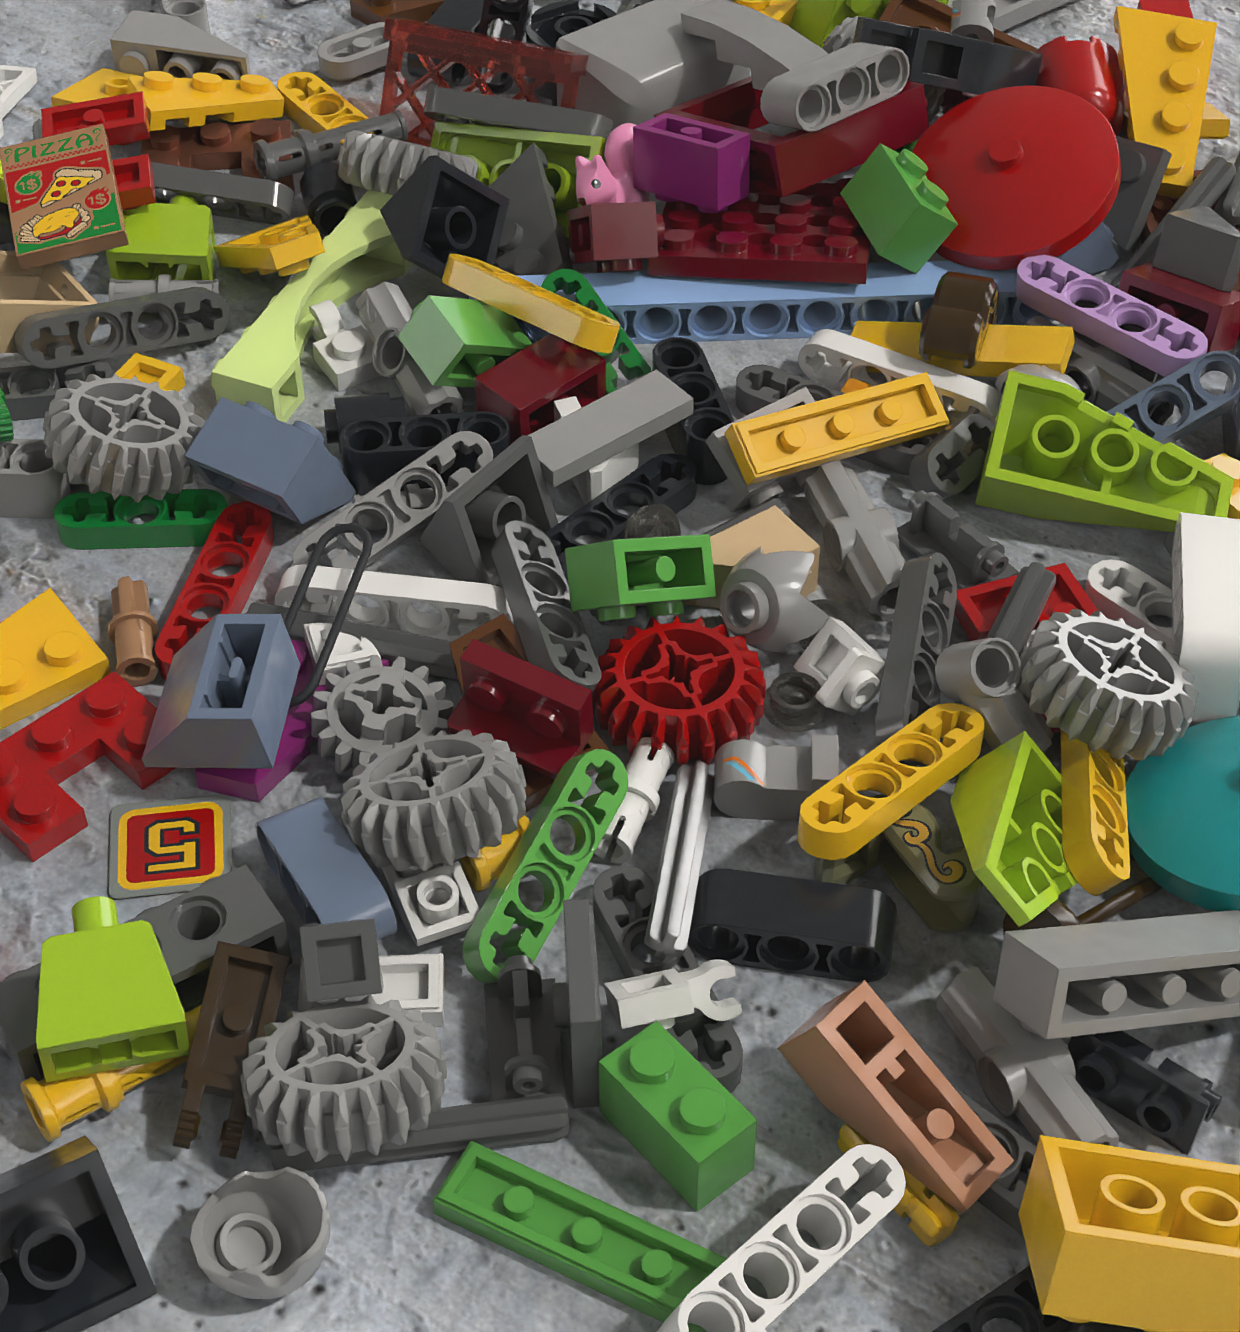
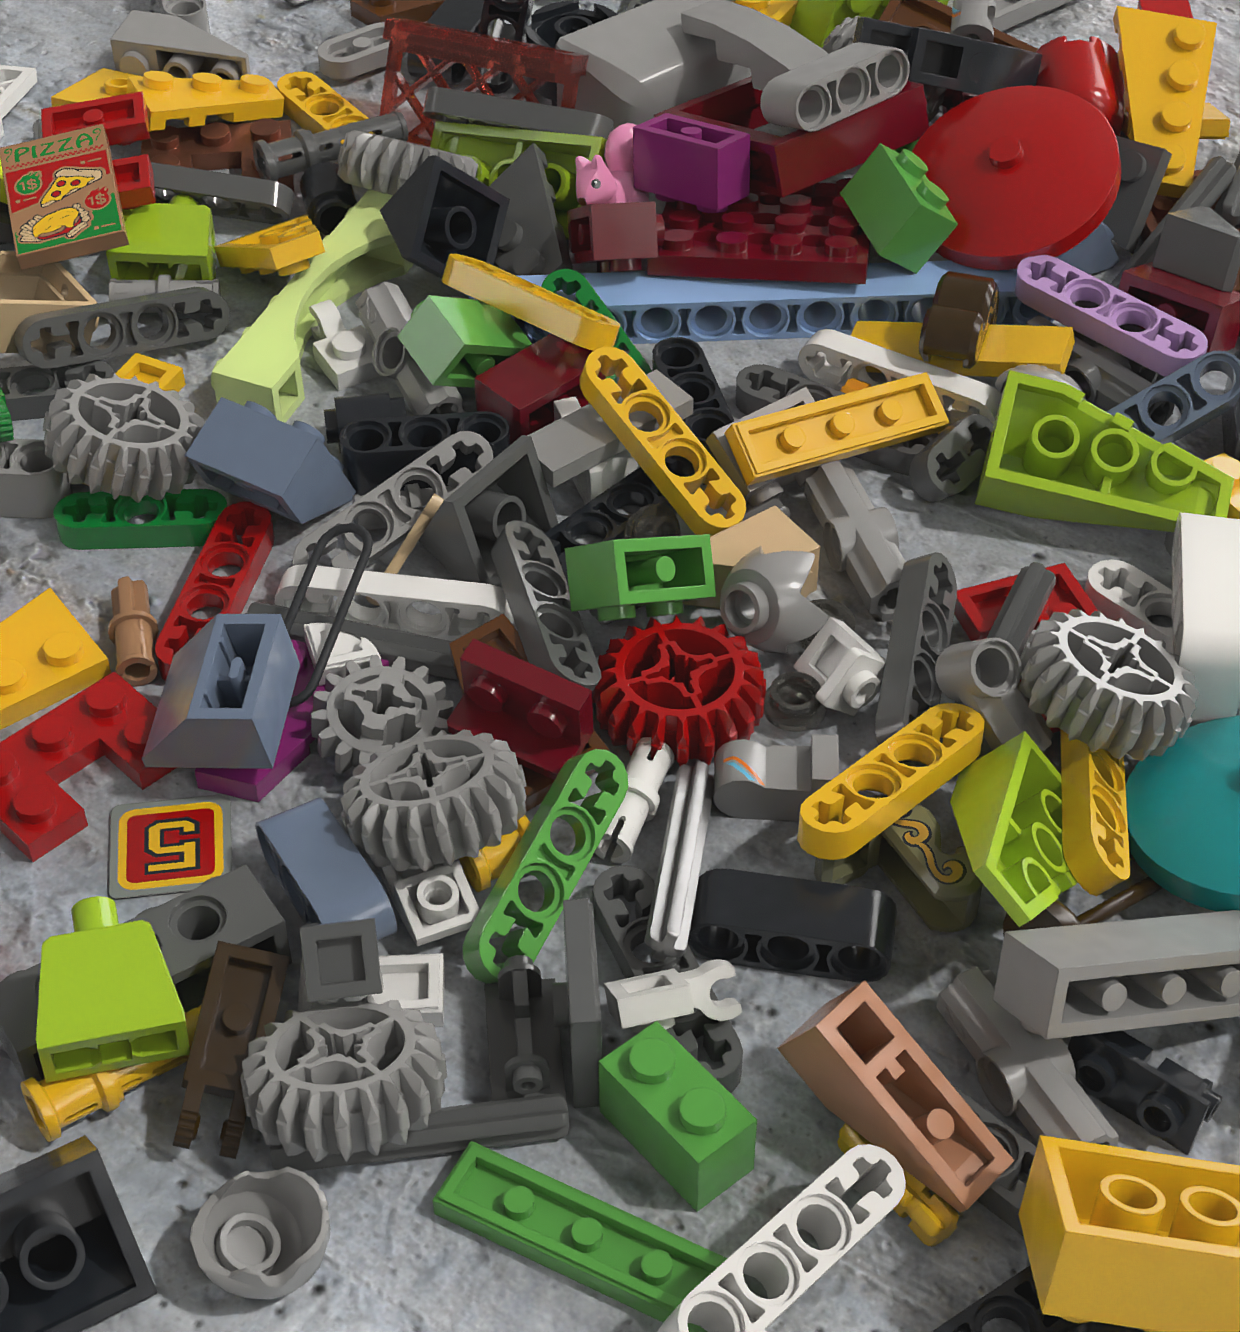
(412, 538): none -> tan hinge
(654, 447): none -> yellow beam
(937, 529): dark grey hinge -> none

